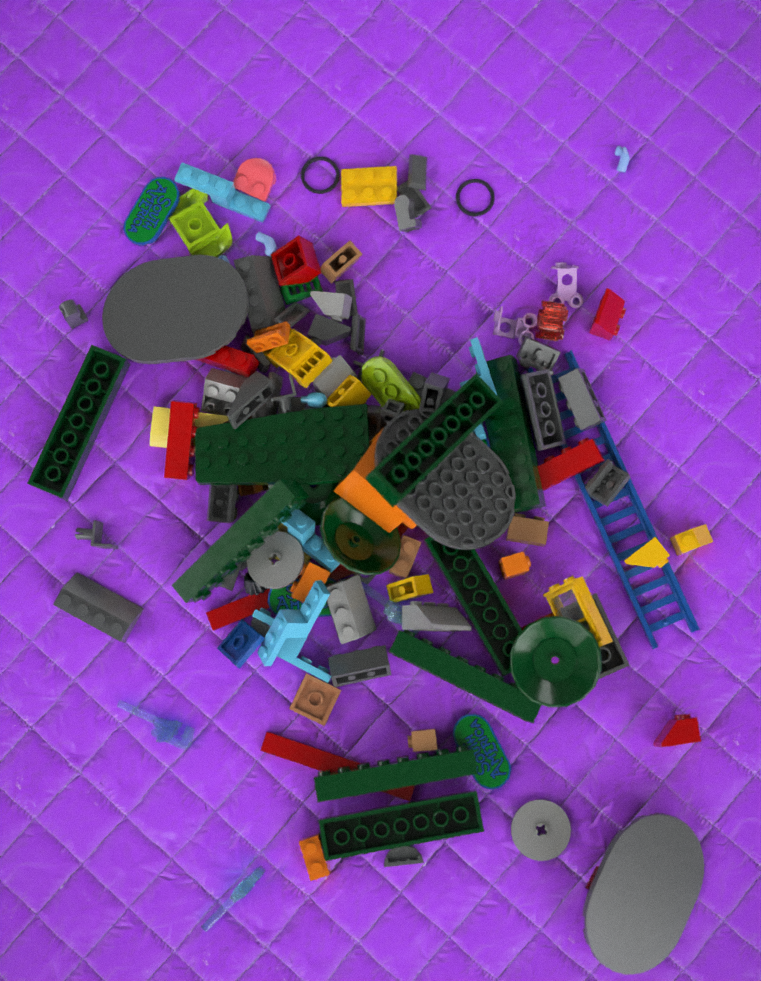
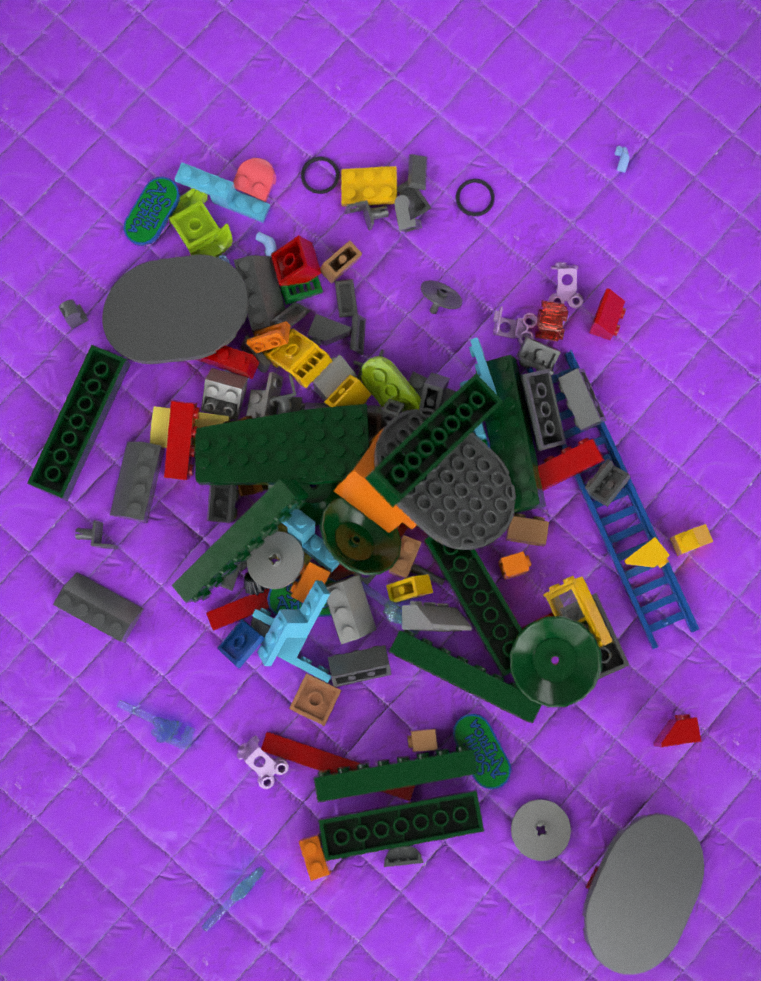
(137, 481): none -> dark grey slope
(251, 396): dark grey slope -> none
(251, 750): none -> lavender piece
(315, 400): medium azure cylinder -> none
(333, 305): light grey slope -> none
(369, 214): none -> dark grey bracket
(421, 571): none -> flat silver pin
(440, 295): none -> dark grey shield

